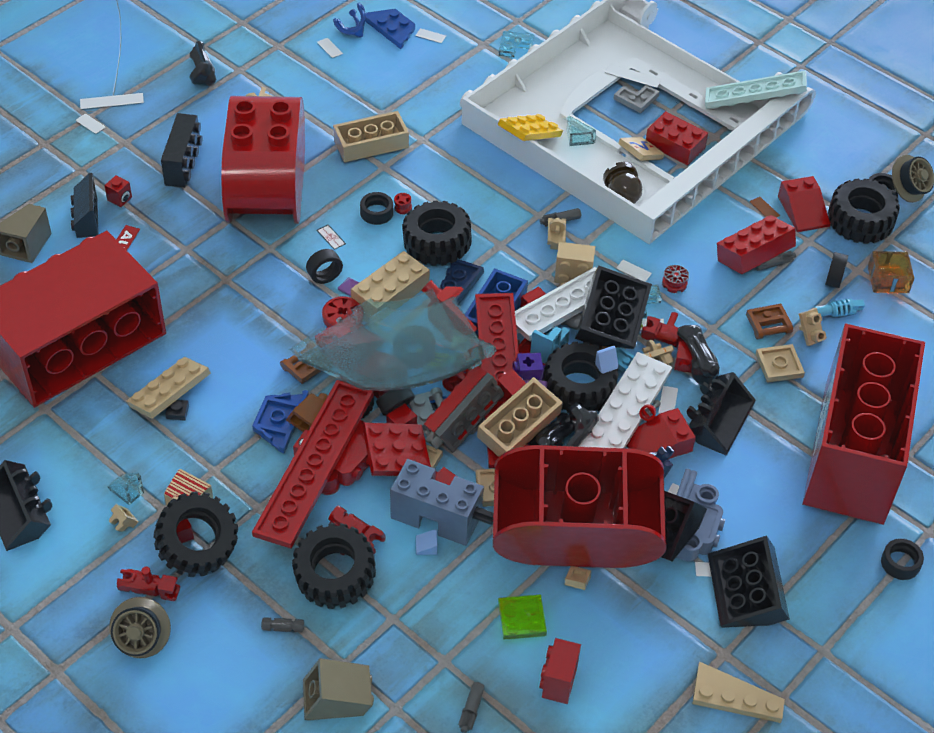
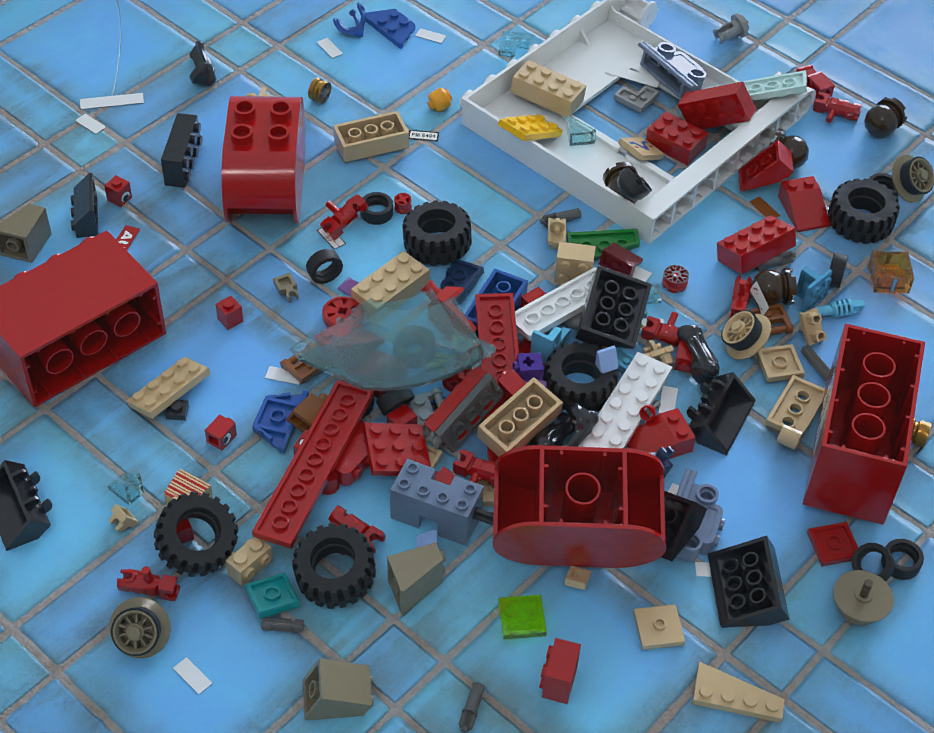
(192, 675): none -> white sticker
(220, 432): none -> red brick
(229, 312): none -> red brick
(249, 560): none -> tan brick
(272, 595): none -> teal plate
(281, 375): none -> white sticker
(286, 285): none -> dark tan plate
(319, 90): none -> pearl gold wheel
(343, 216): none -> red piece
(415, 574): none -> dark tan slope
(423, 135): none -> sticker
(439, 100): none -> light orange head
(475, 467): none -> red piece
(548, 88): none -> tan brick
(601, 239): none -> green wing
(619, 259): none -> dark red panel
(632, 185): none -> black cylinder
(659, 627): none -> tan plate
(672, 68): none -> sand blue brick
(717, 106): none -> red brick
(737, 26): none -> light grey piece
(740, 295): none -> red piece
(745, 334): none -> tan piece
(759, 298): none -> white sticker
(767, 167): none -> red slope
(777, 286): none -> dark brown tile
(792, 435): none -> tan hinge
(796, 145): none -> dark brown tile
(812, 287): none -> dark azure bracket
(816, 361): none -> dark grey axle
(817, 80): none -> red piece
(833, 543): none -> red tile
(837, 107): none -> red piece
(862, 597): none -> dark tan piece
(874, 547): none -> black tyre
(885, 117): none -> dark brown tile
(920, 432): none -> pearl gold wheel

